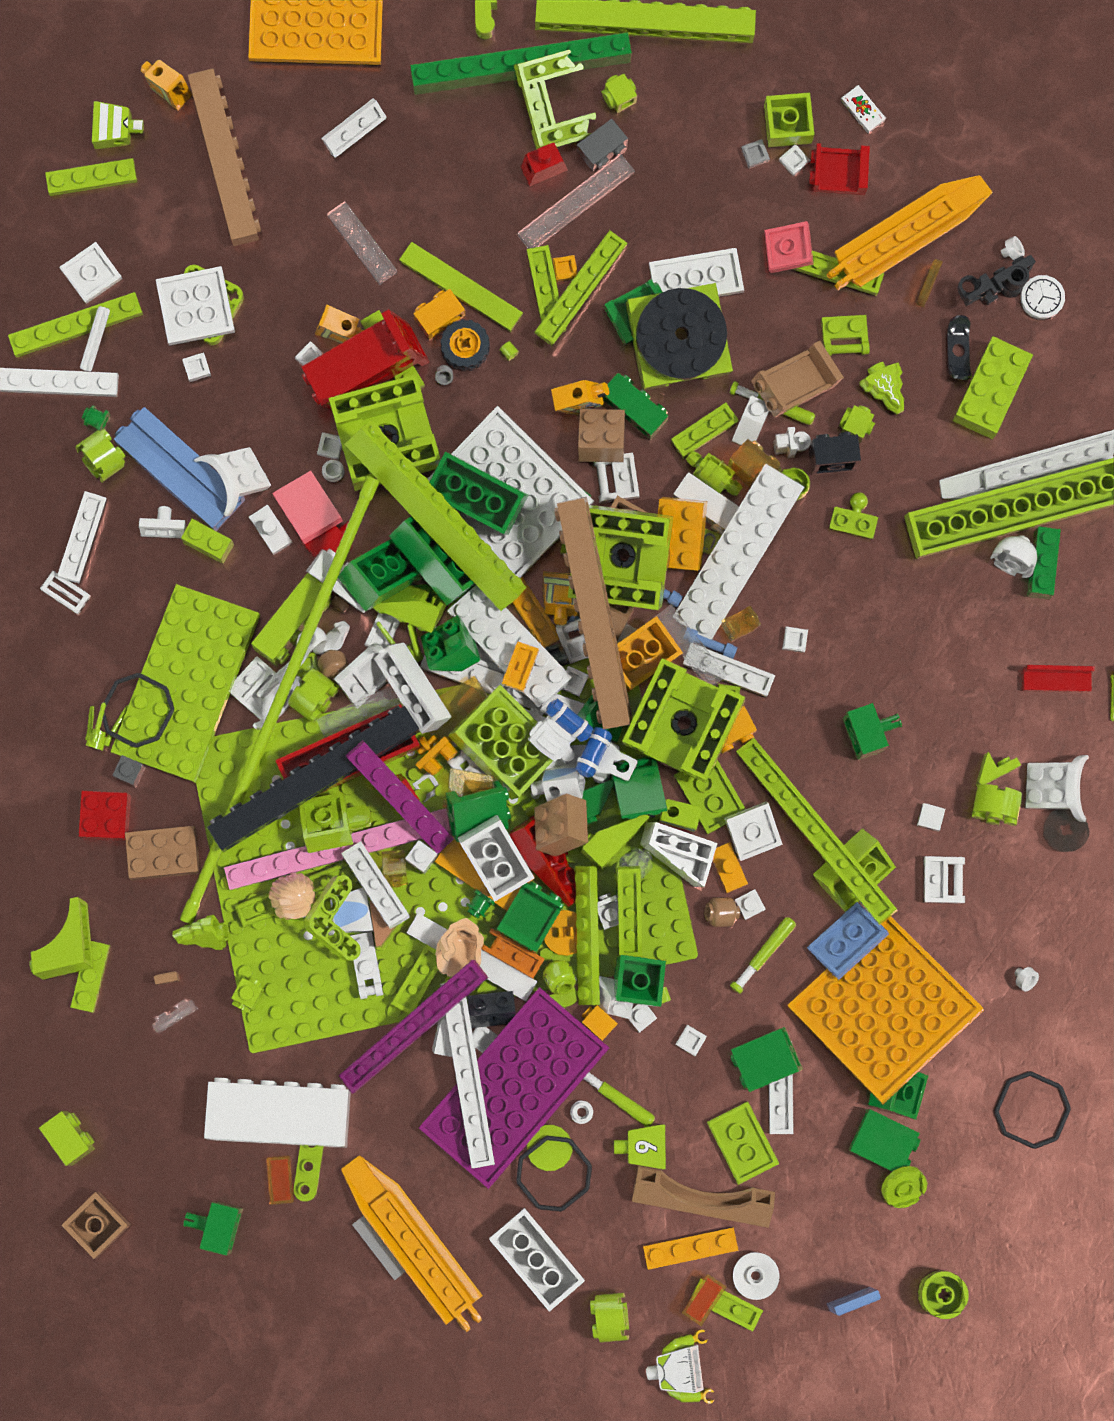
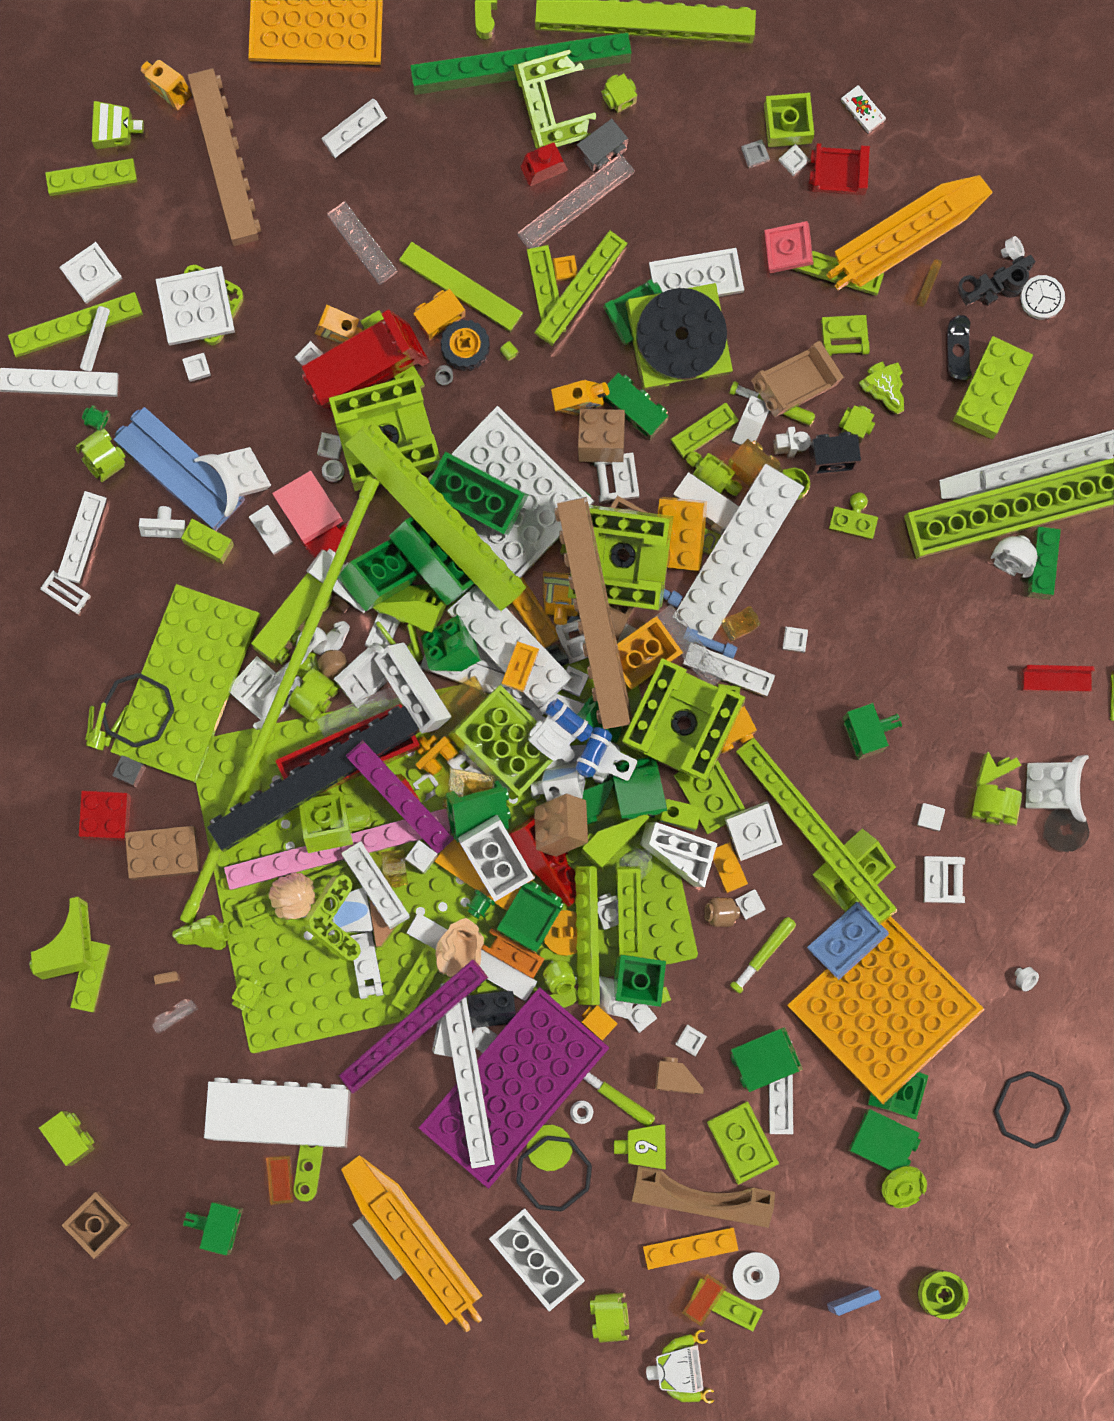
(676, 1077): none -> medium nougat slope

